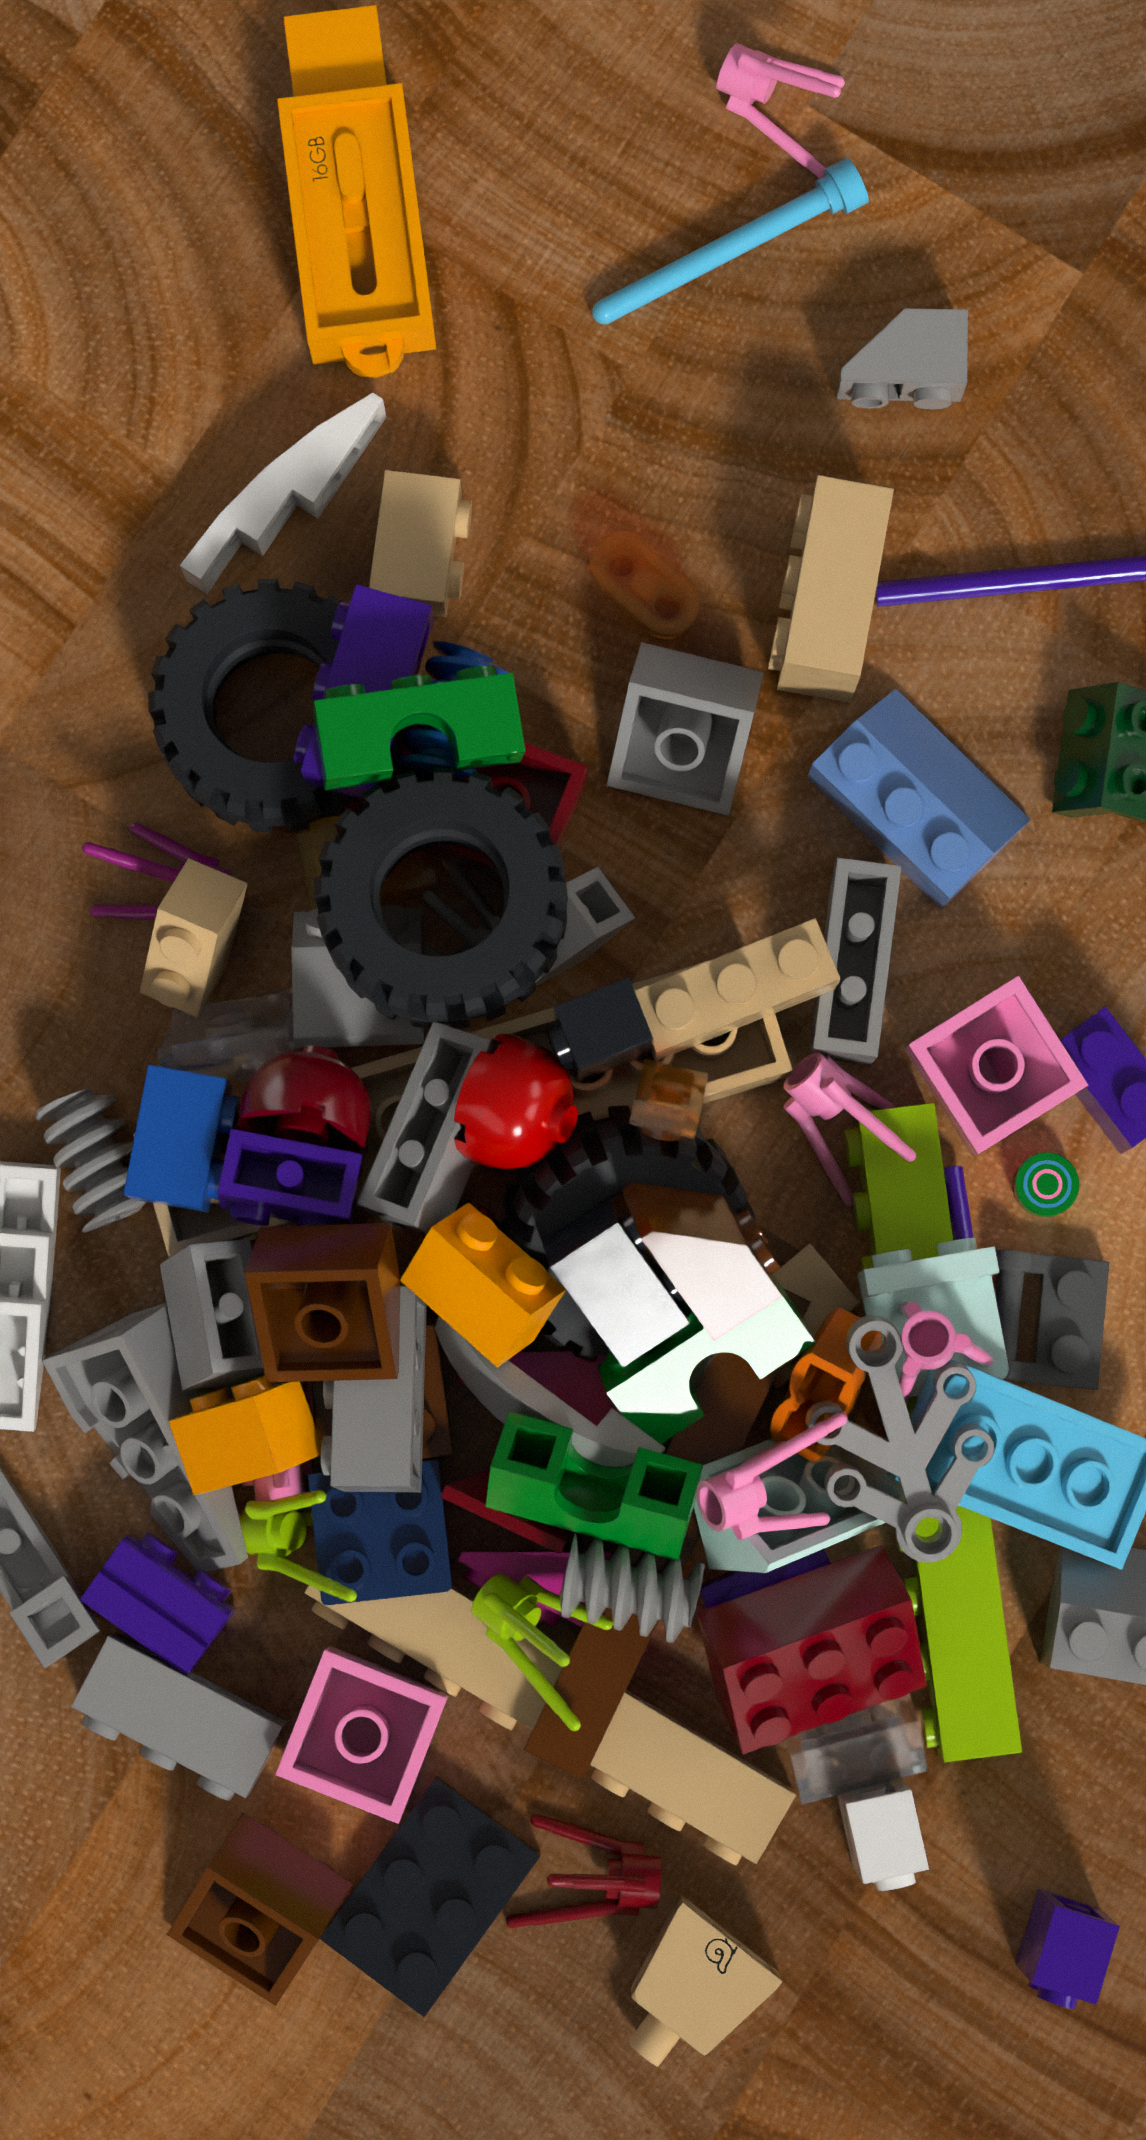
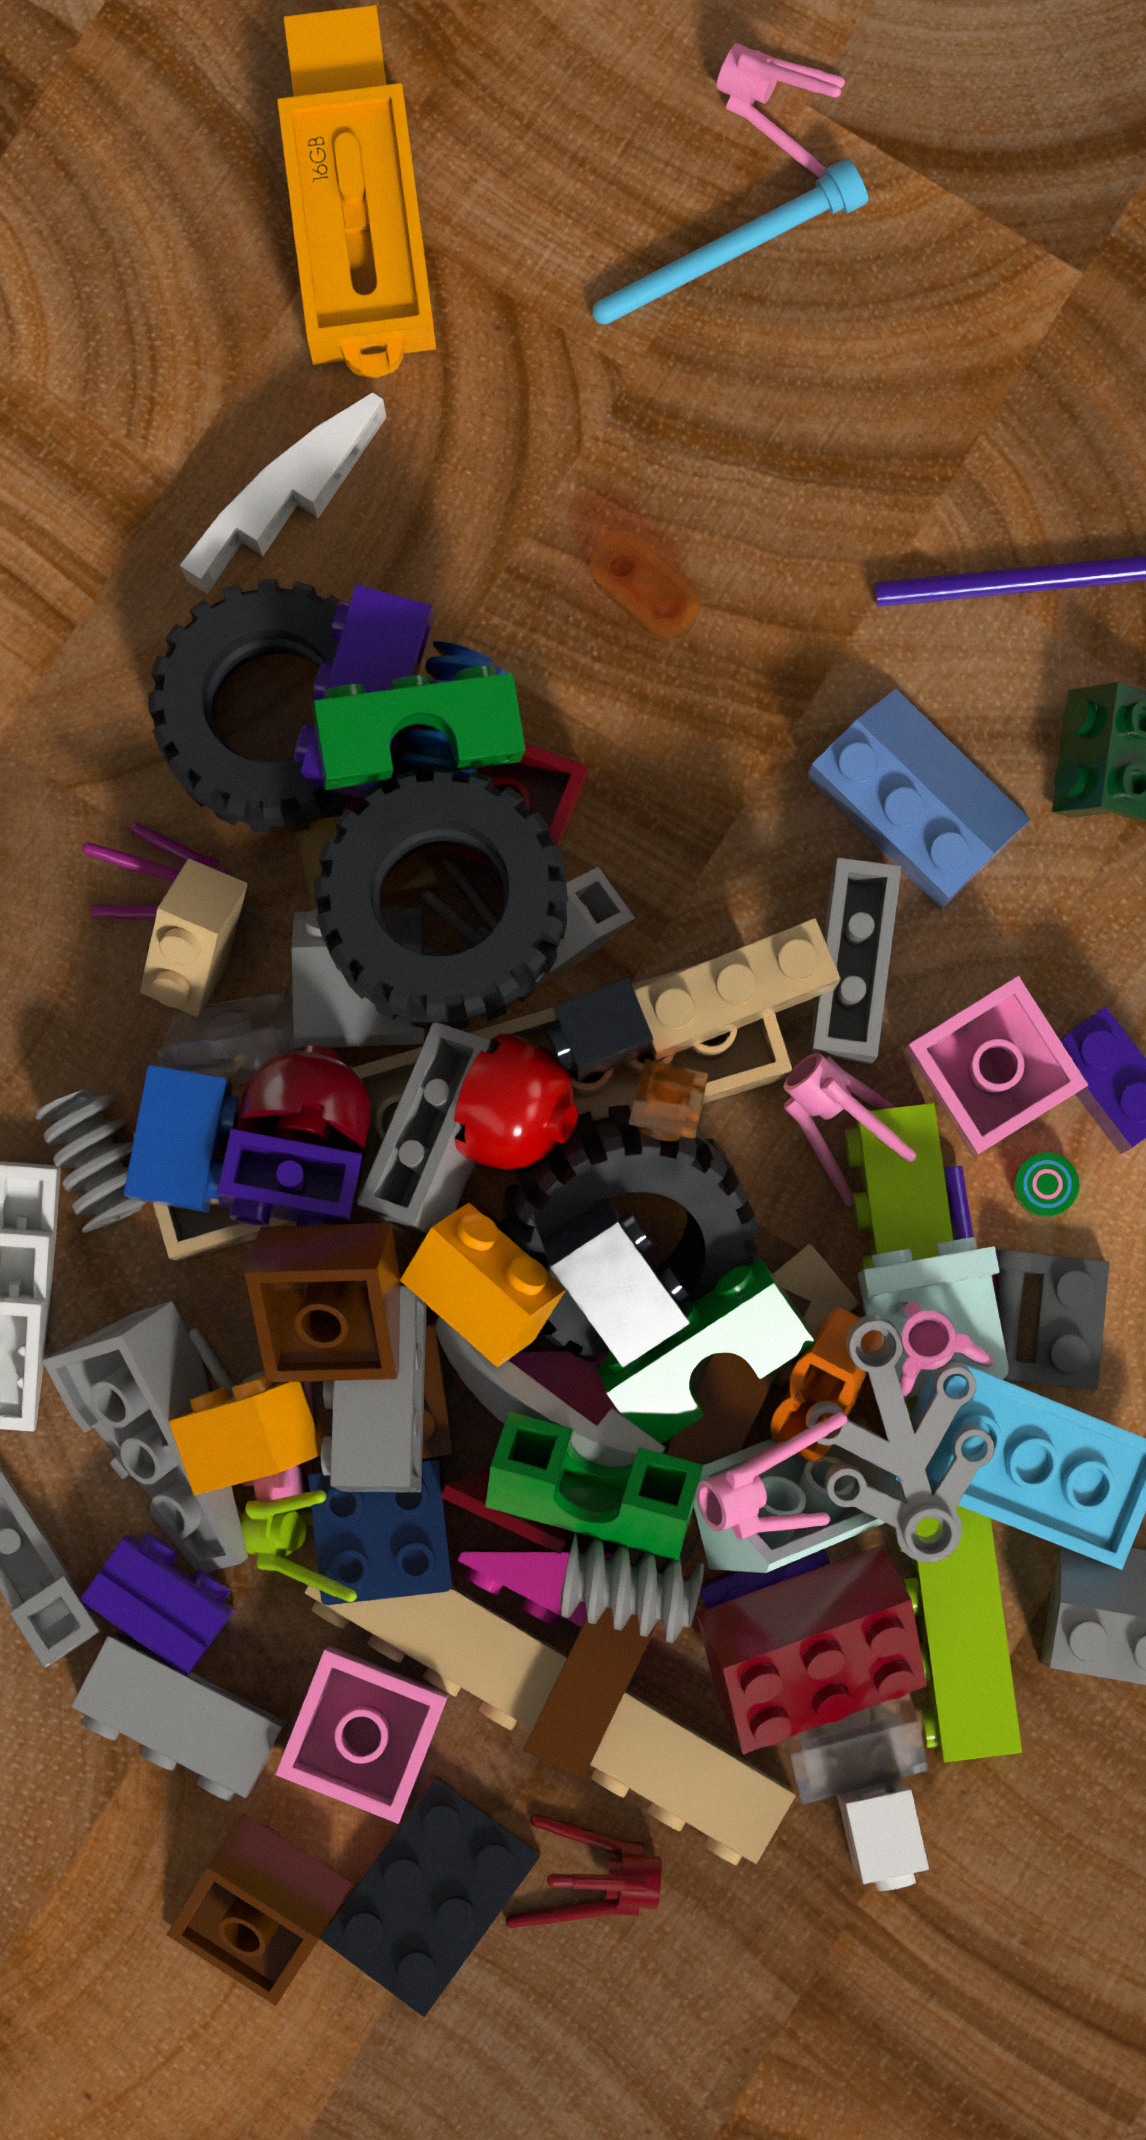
(212, 1314): light grey brick -> none
(418, 538): tan brick -> none
(512, 1614): lime plant -> none
(684, 728): light grey slope -> none
(696, 1984): tan torso -> none
(707, 1253): slope -> none
(830, 588): tan brick -> none
(912, 359): light grey slope -> none
(1066, 1949): dark purple brick -> none

